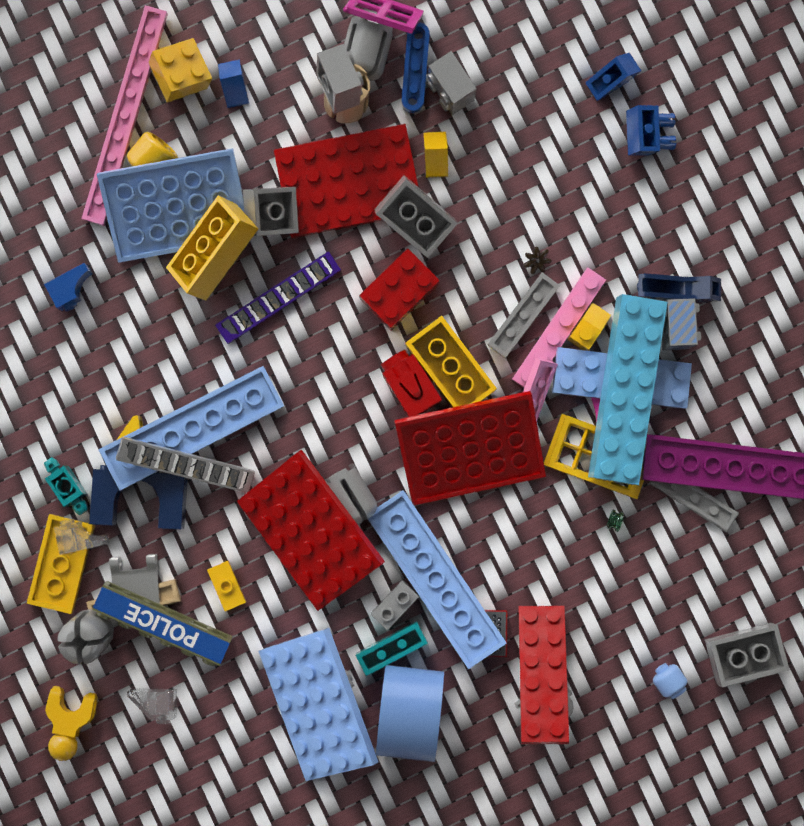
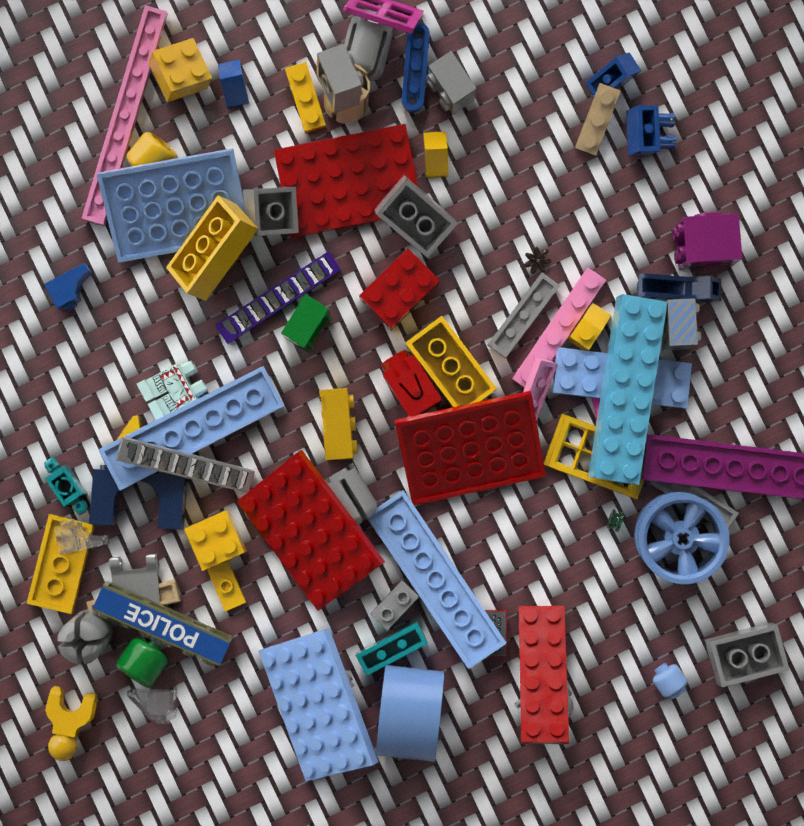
(142, 662): none -> green head
(176, 383): none -> light aqua hips
(215, 540): none -> yellow brick
(305, 97): none -> yellow plate
(306, 323): none -> green container
(338, 424): none -> yellow wedge
(597, 119): none -> tan plate
(707, 241): none -> magenta brick
(714, 542): none -> medium blue wheel

